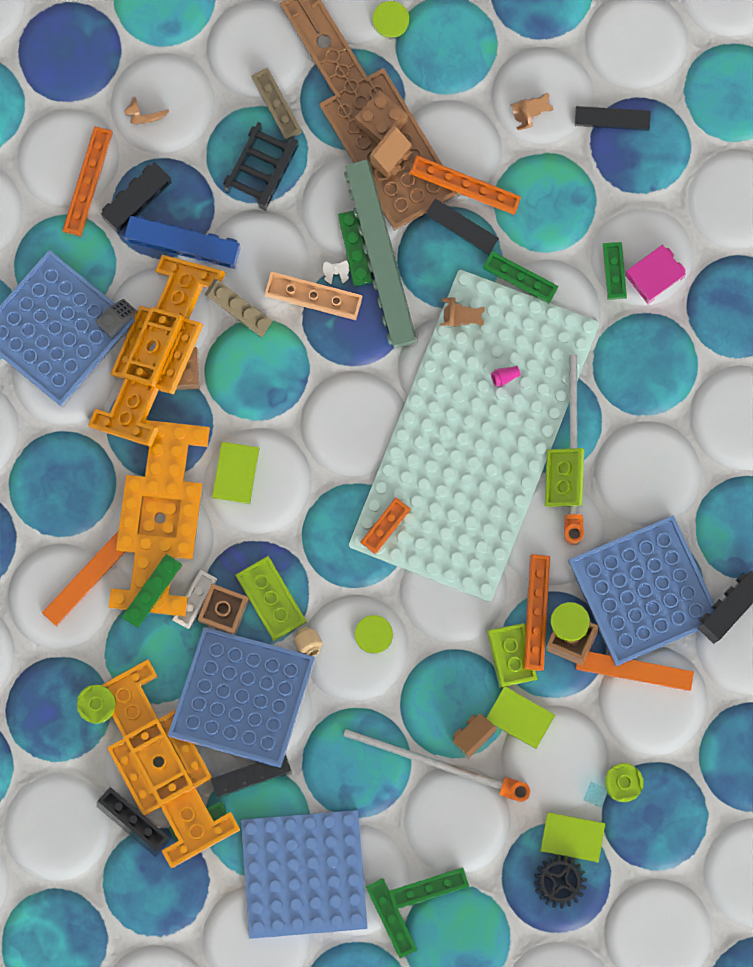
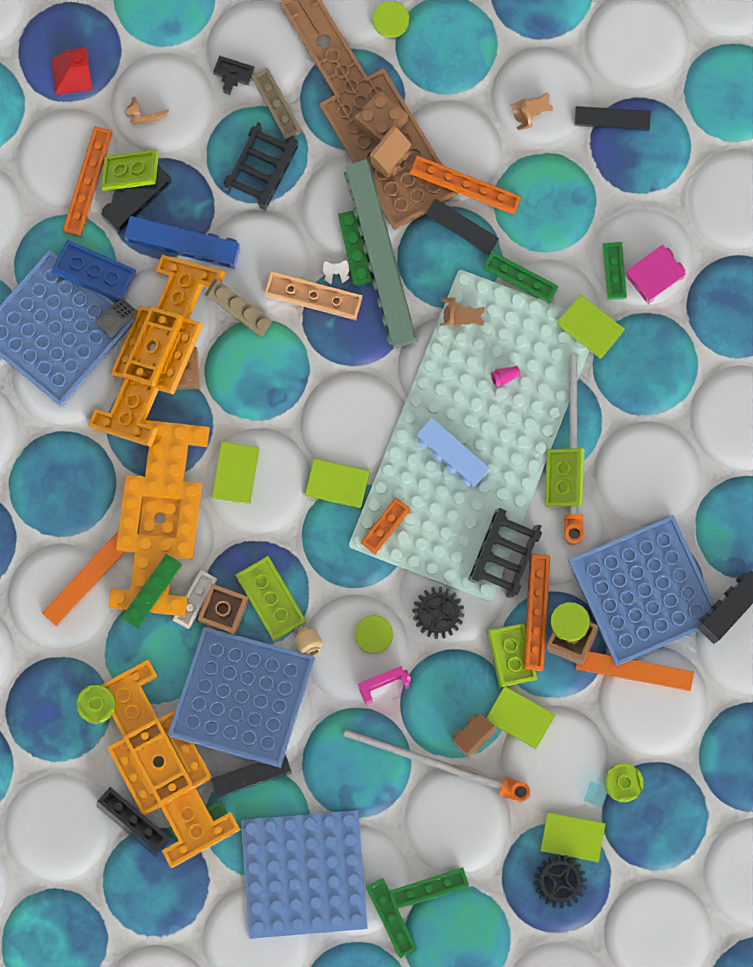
(72, 71): none -> red slope
(93, 271): none -> blue tile
(130, 170): none -> lime tile
(232, 73): none -> black hinge
(337, 483): none -> lime tile
(382, 680): none -> dark pink panel
(444, 597): none -> black gear
(452, 453): none -> light blue brick
(493, 538): none -> black fence
(590, 326): none -> lime tile

